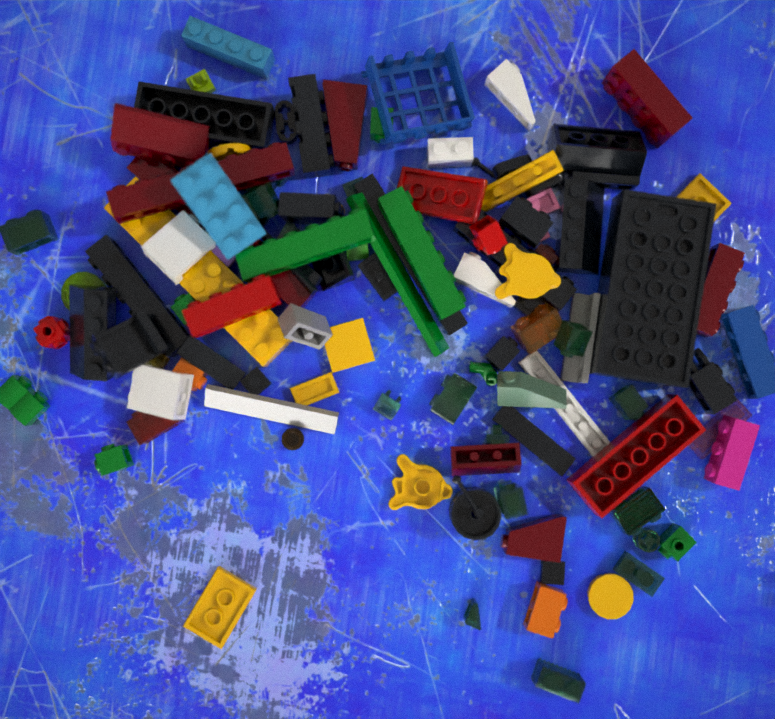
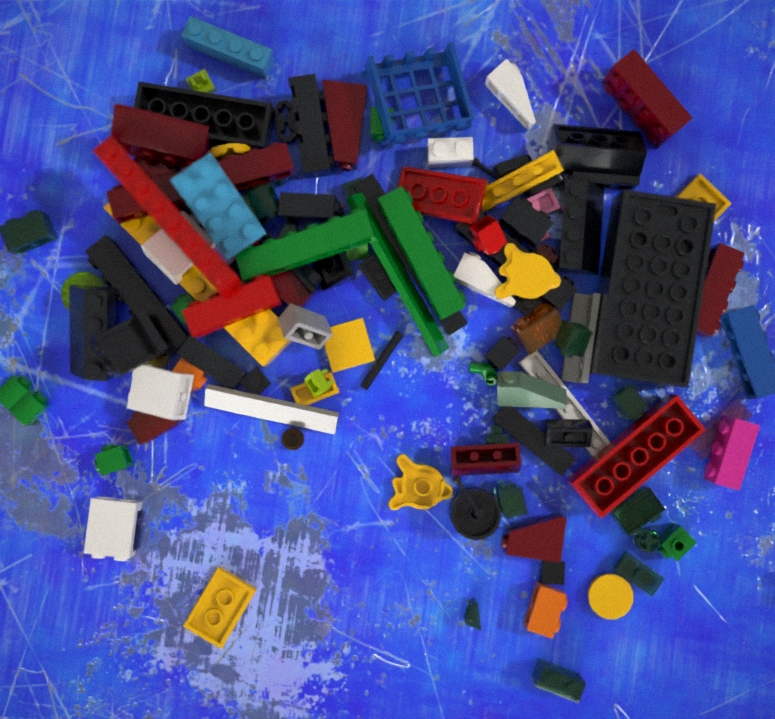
(59, 332): red brick -> none
(111, 527): none -> white panel
(167, 216): none -> red brick
(317, 382): none -> lime tile
(381, 360): none -> black bar
(387, 406): tile -> none
(452, 398): clear green brick -> none
(568, 433): none -> black slope
(709, 385): black hinge -> none

